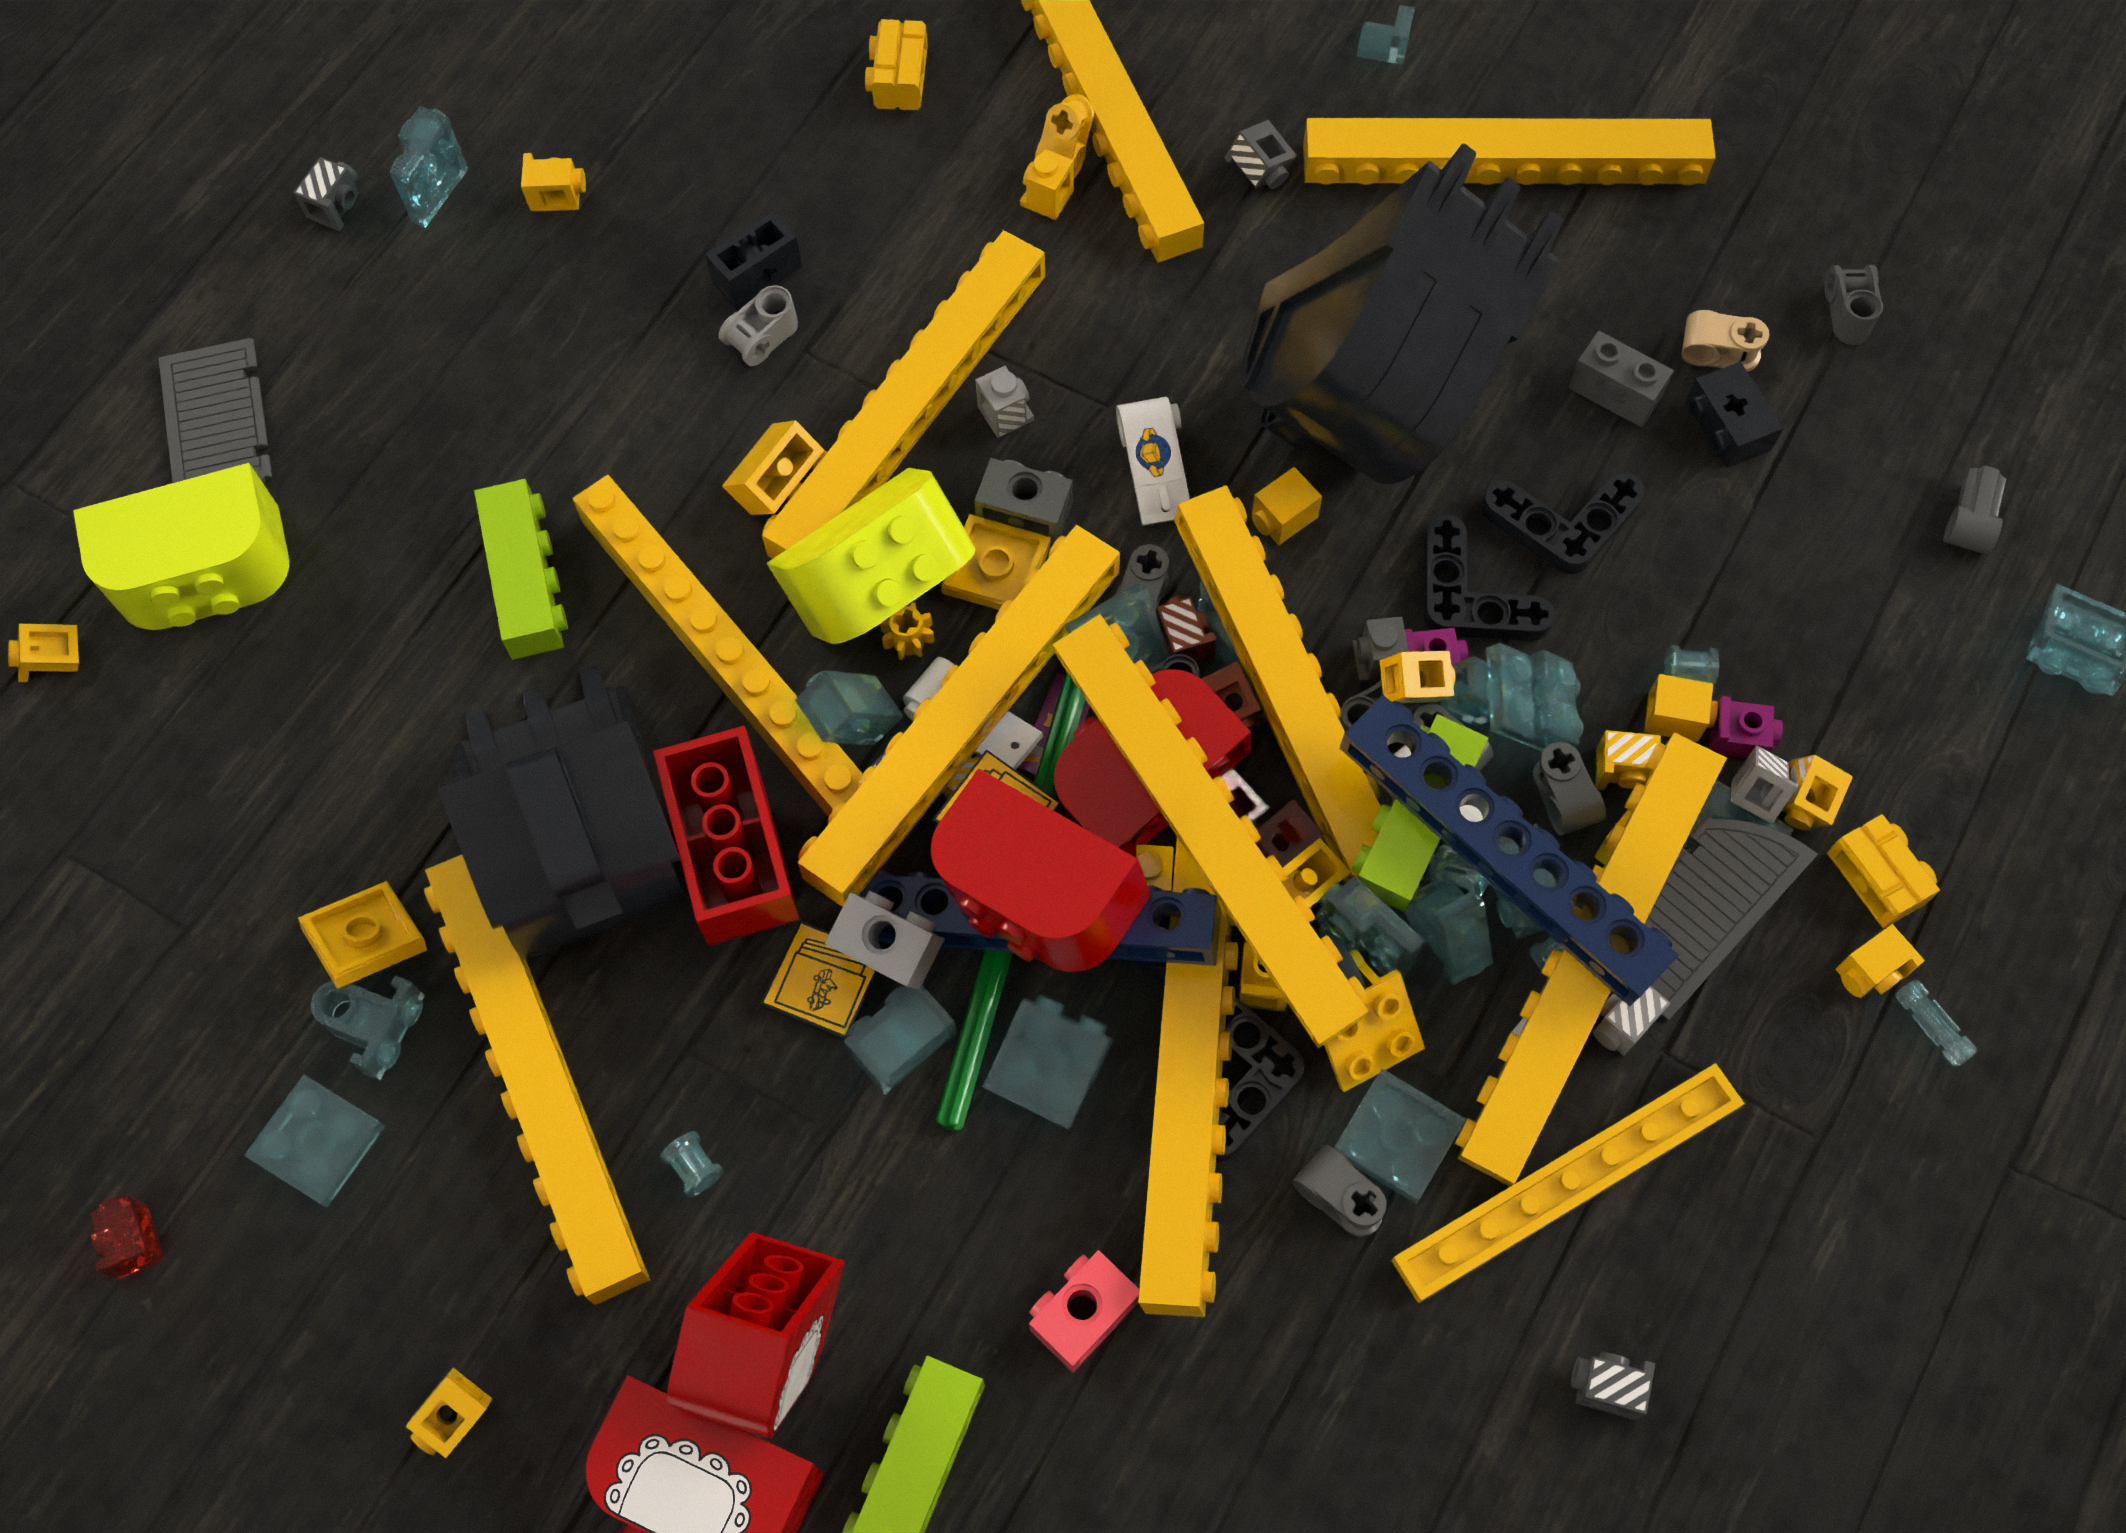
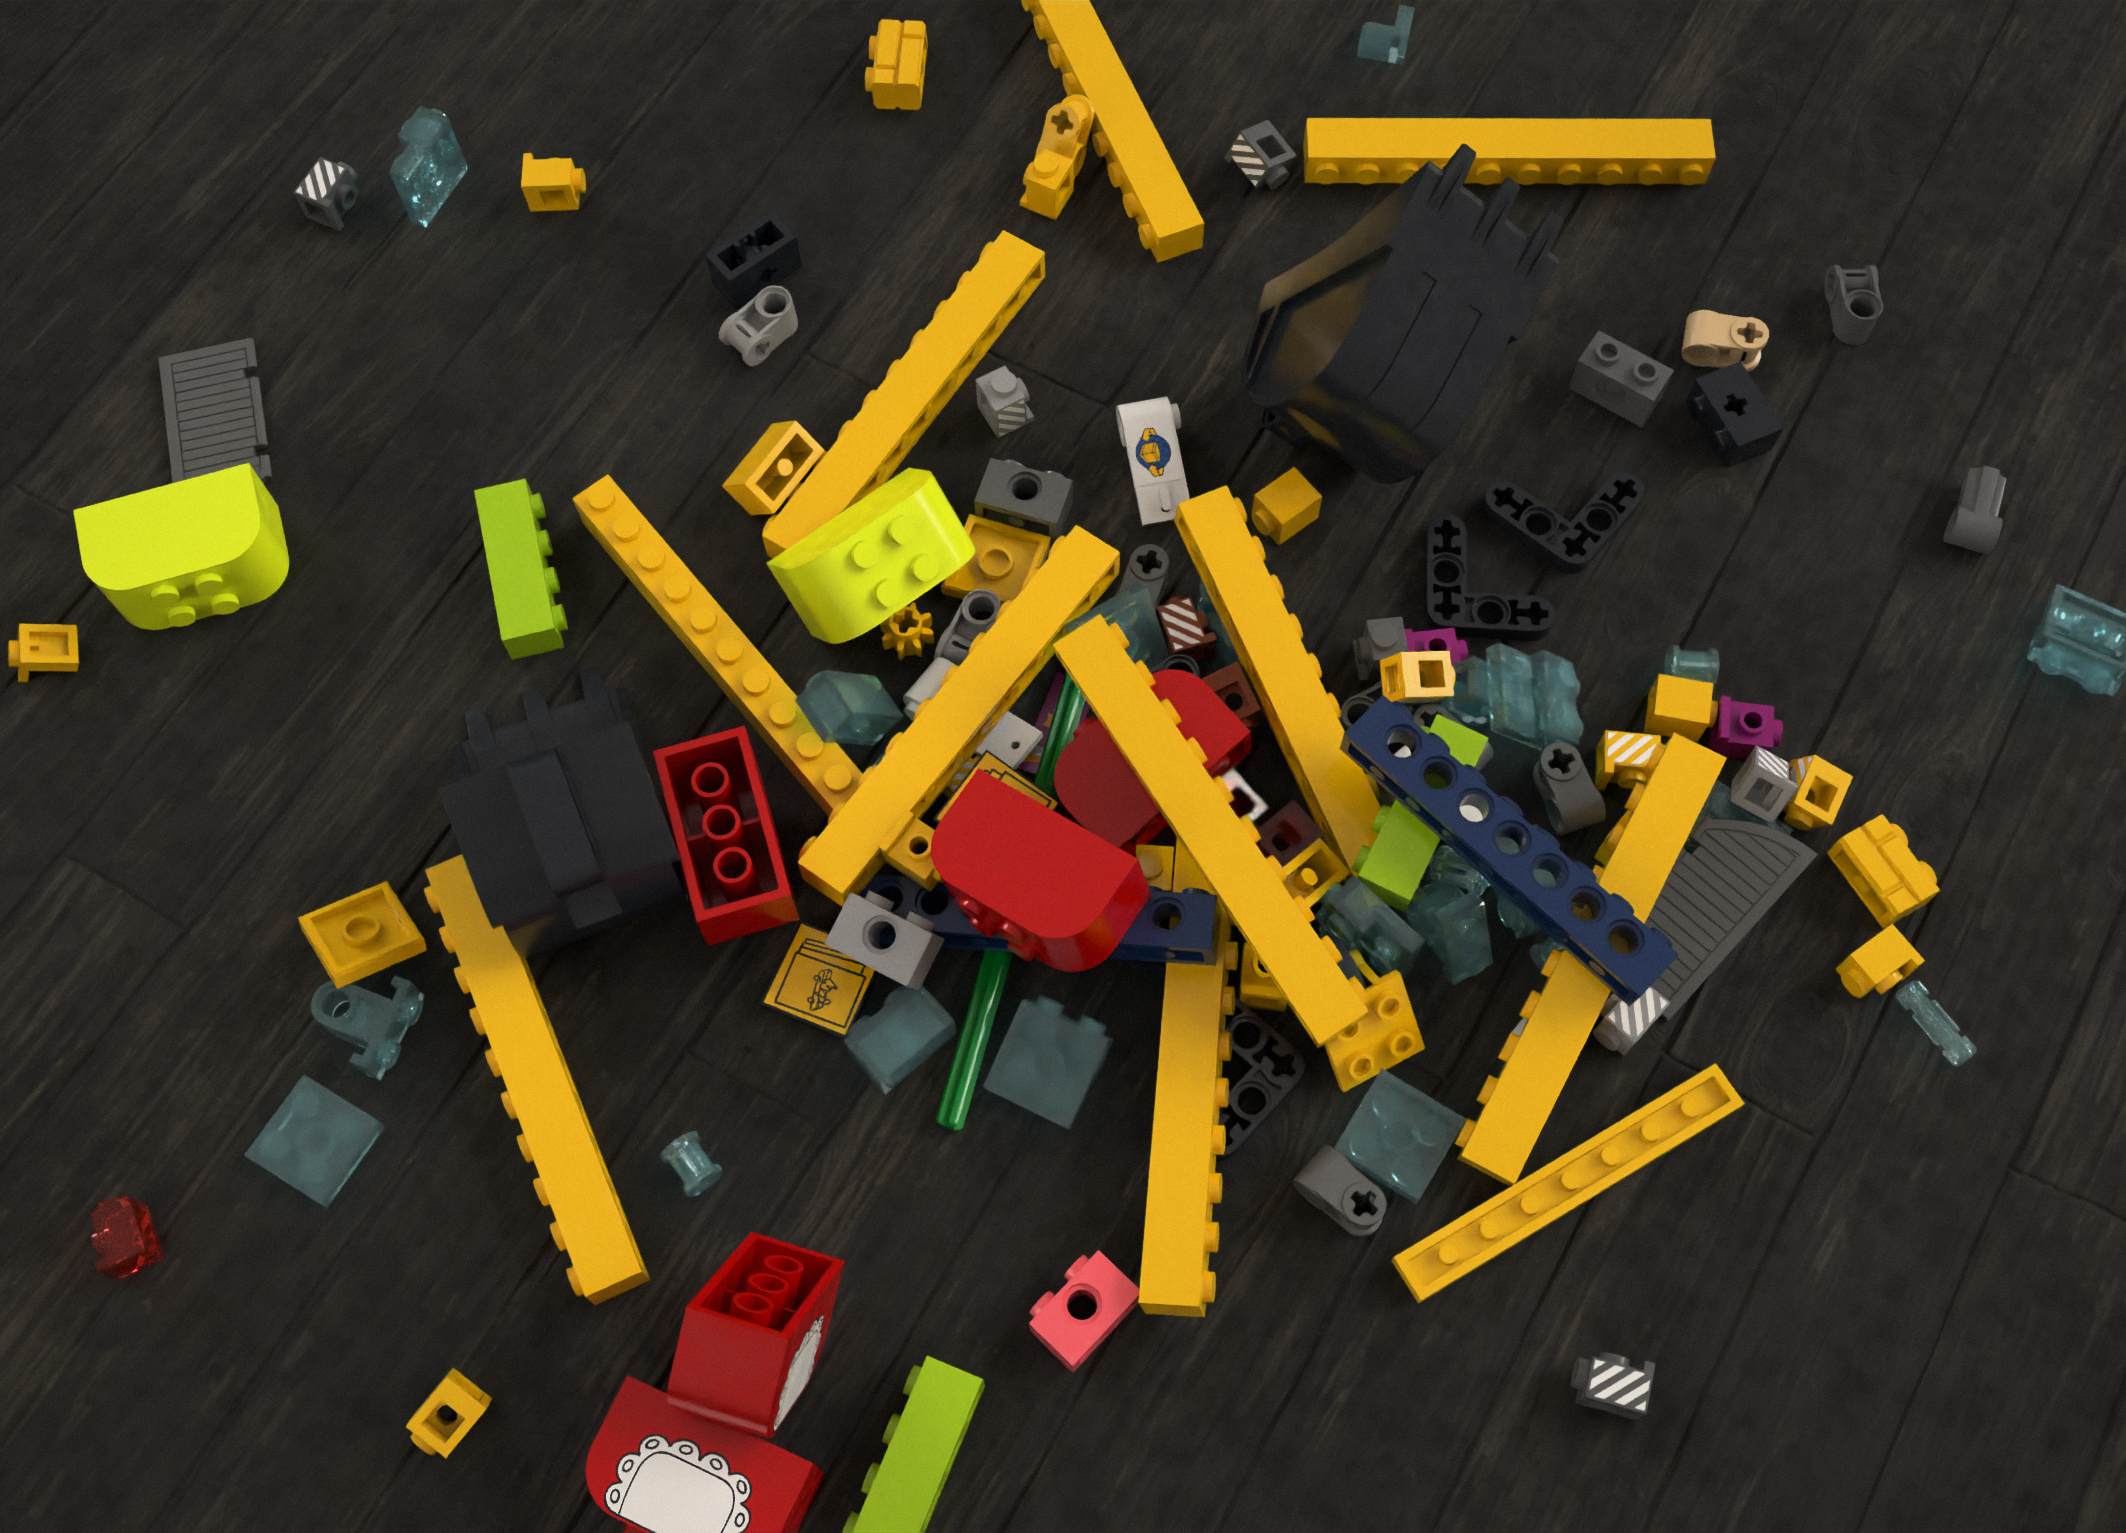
(900, 849): none -> yellow brick
(964, 628): none -> light grey piece

